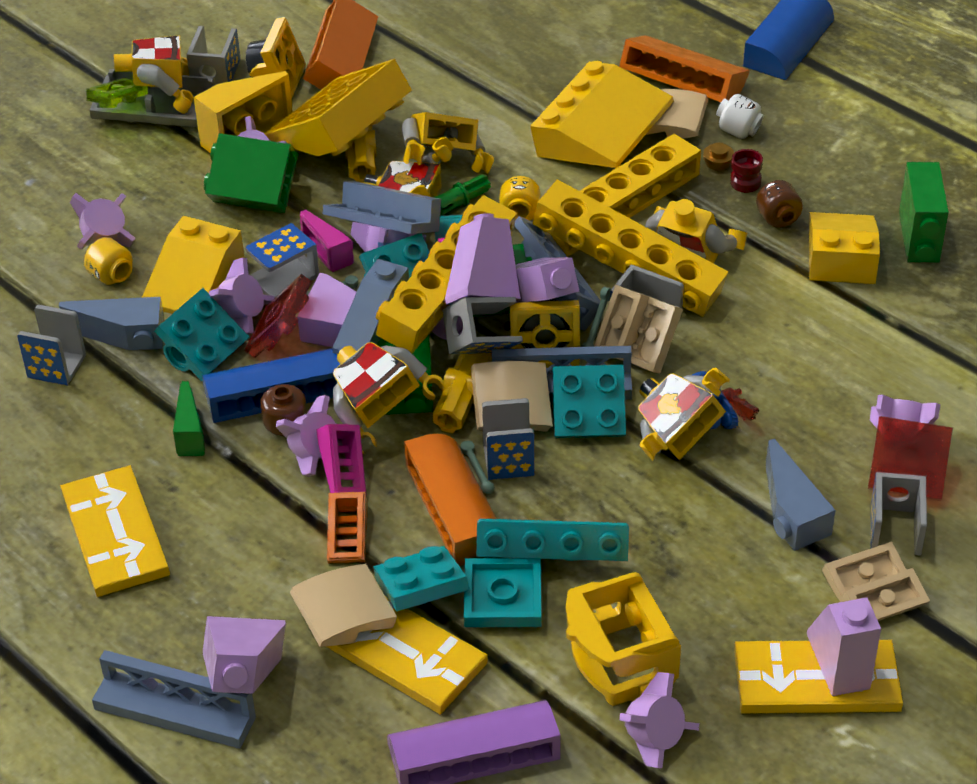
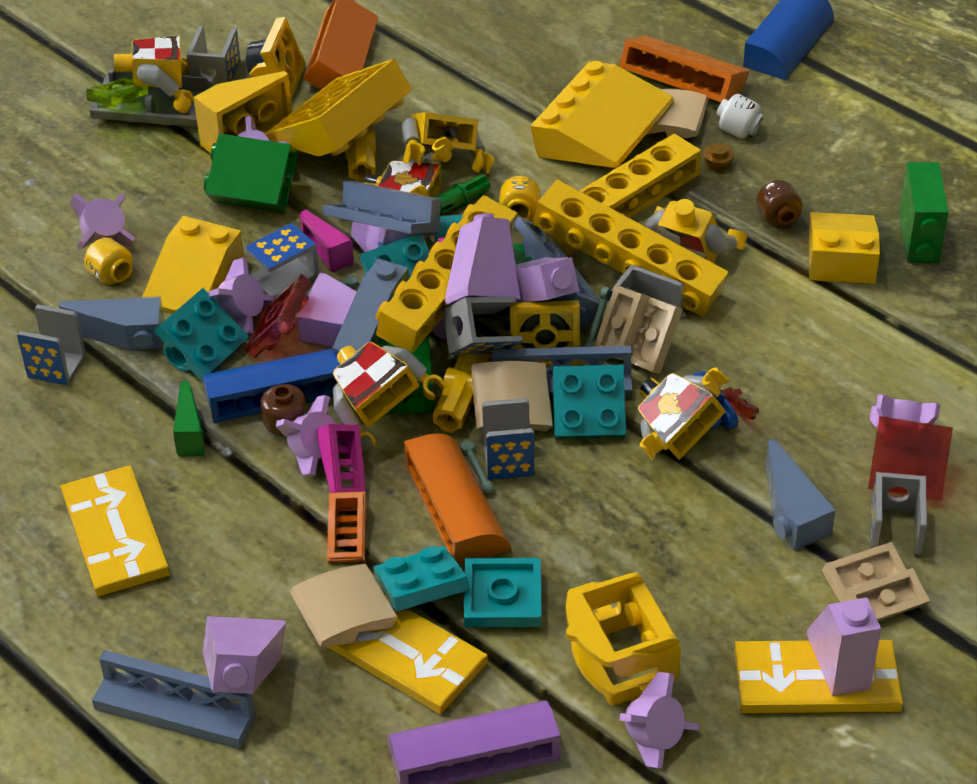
(552, 539): teal bracket -> none
(746, 170): dark red wheel -> none

